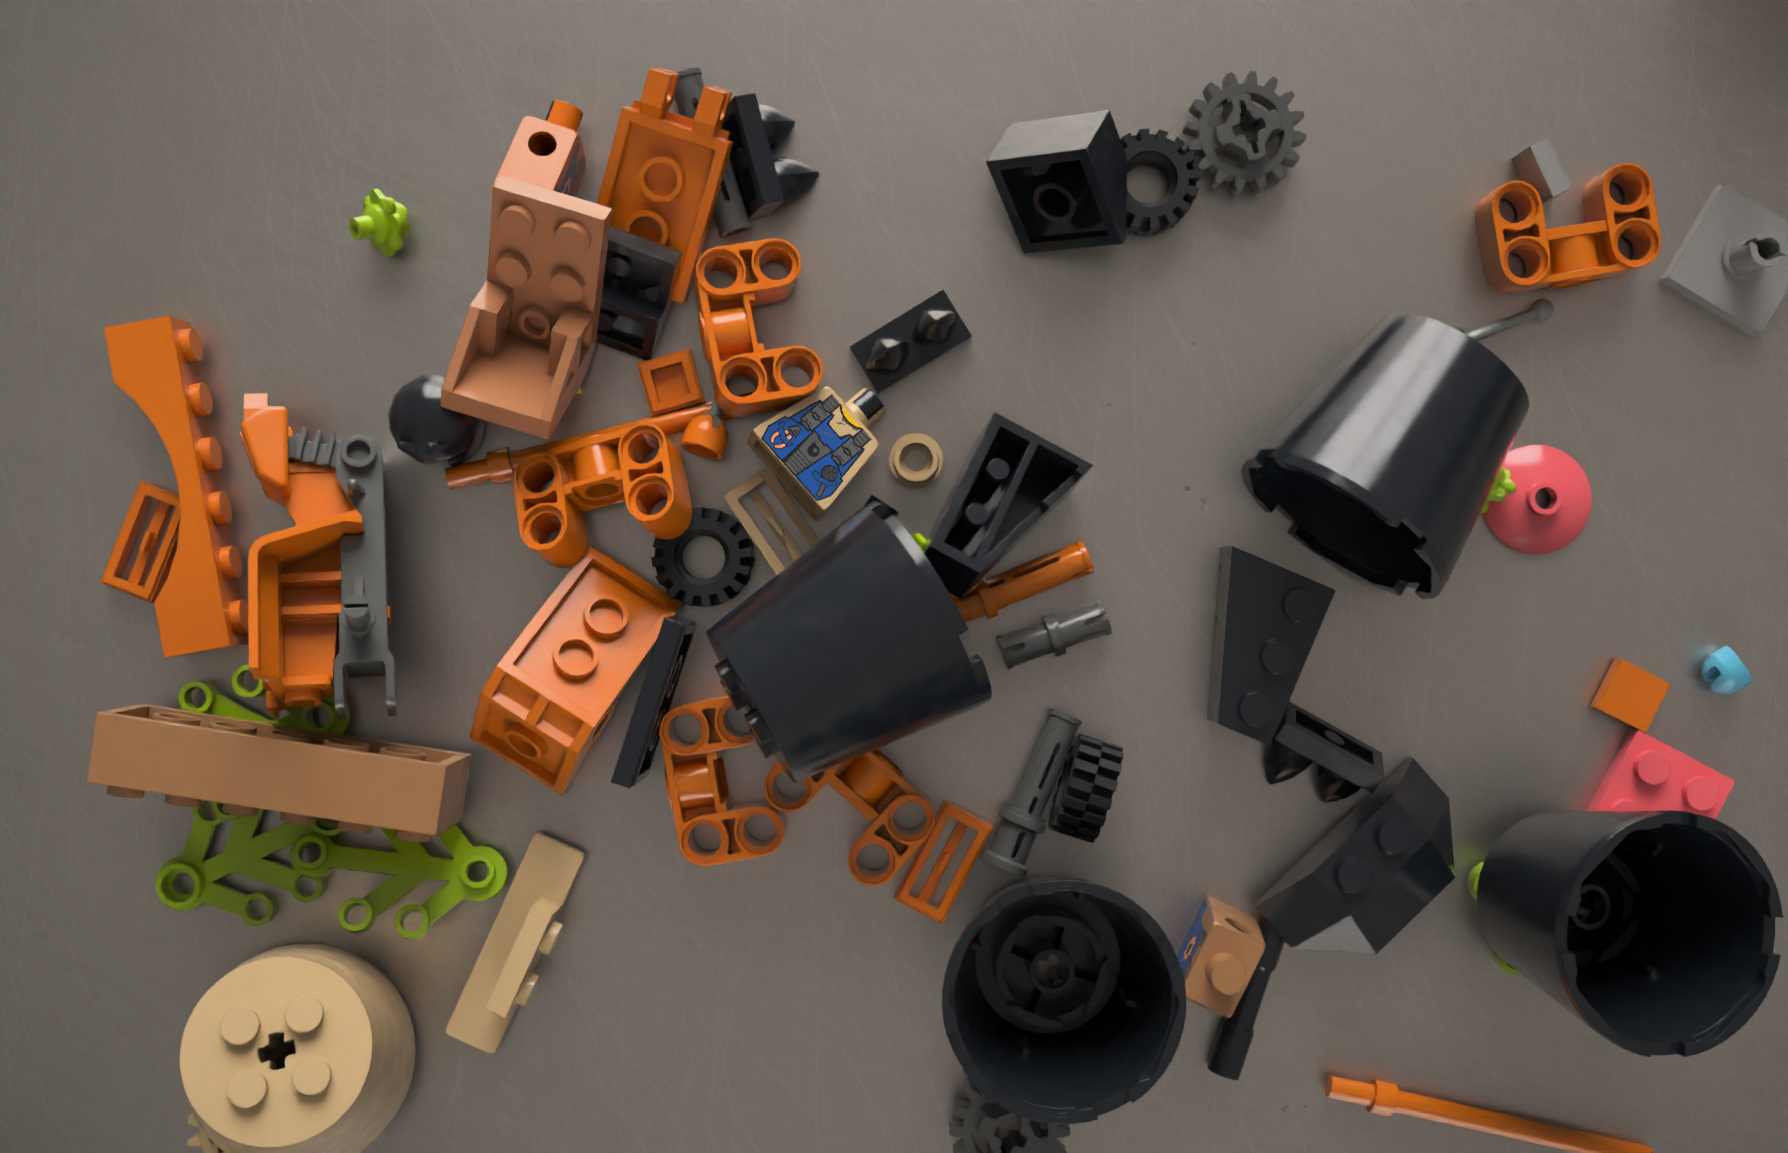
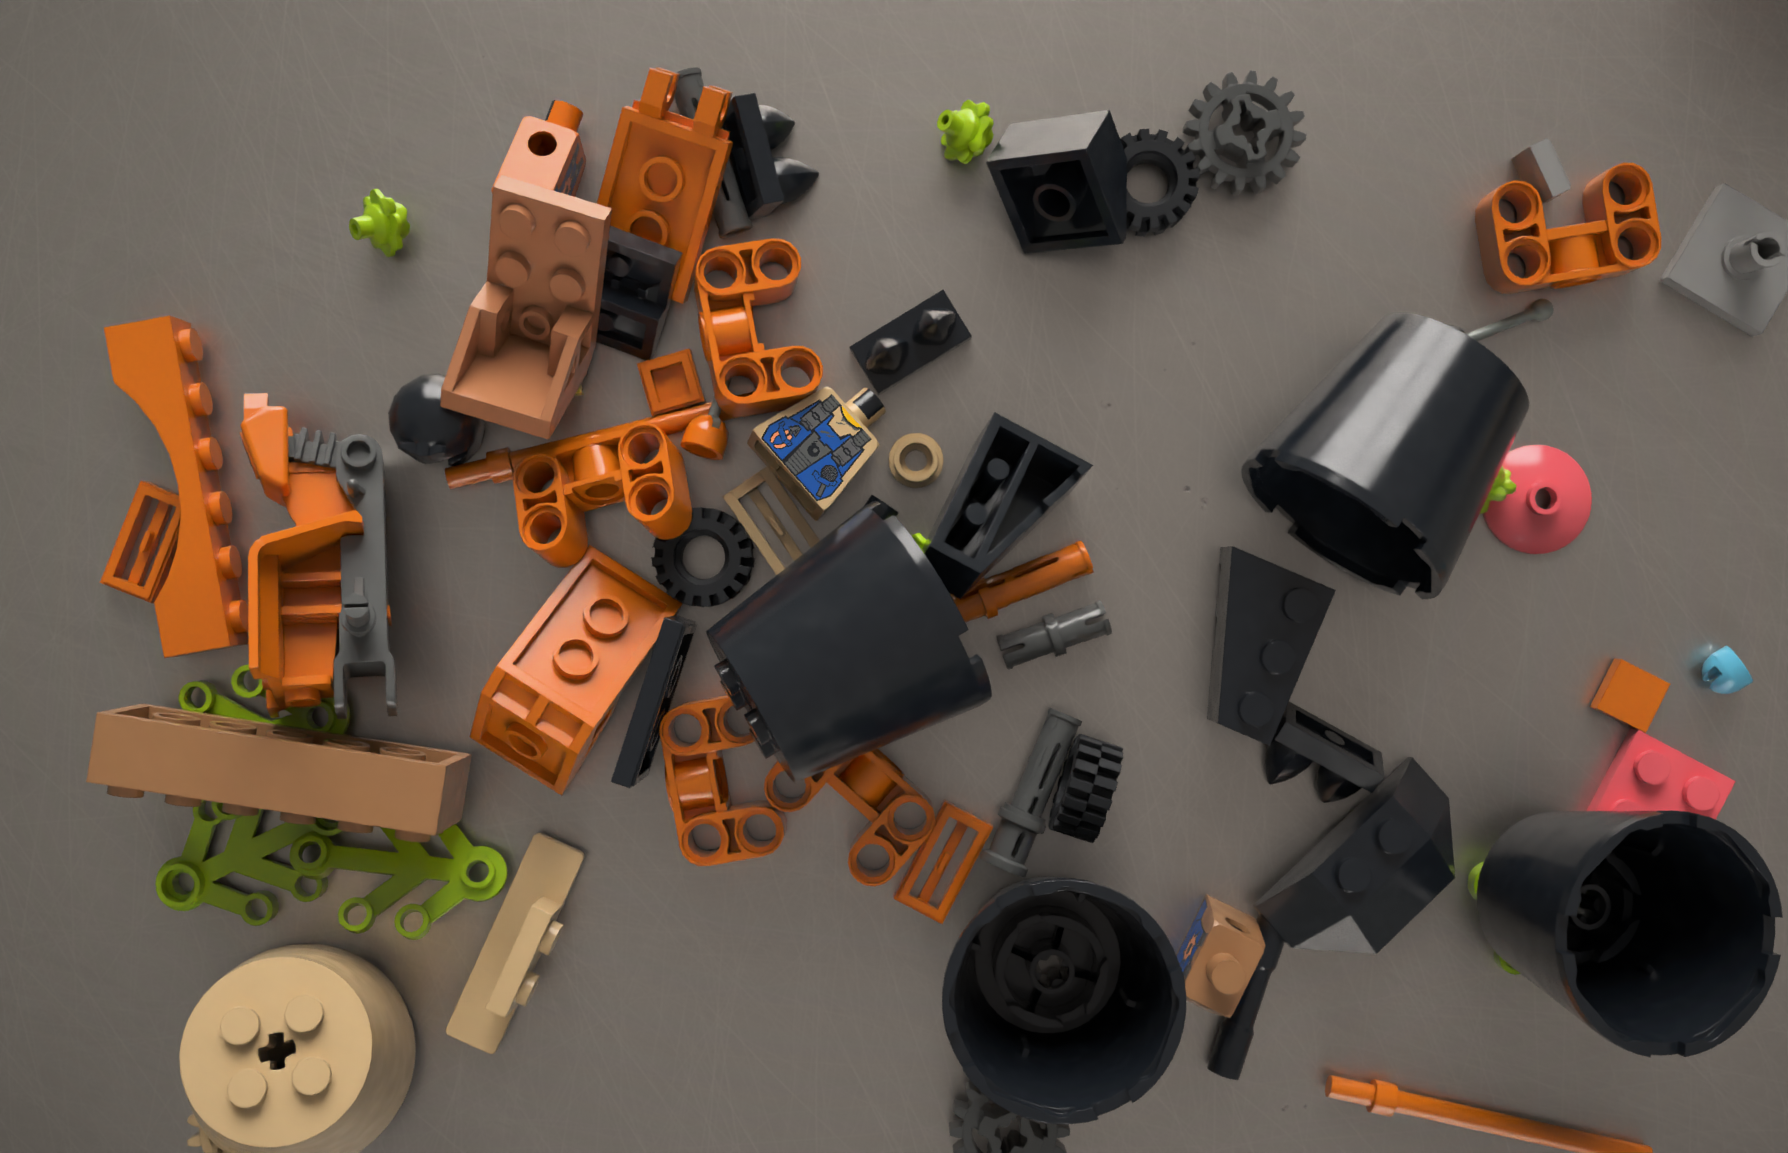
(966, 131): none -> lime plant

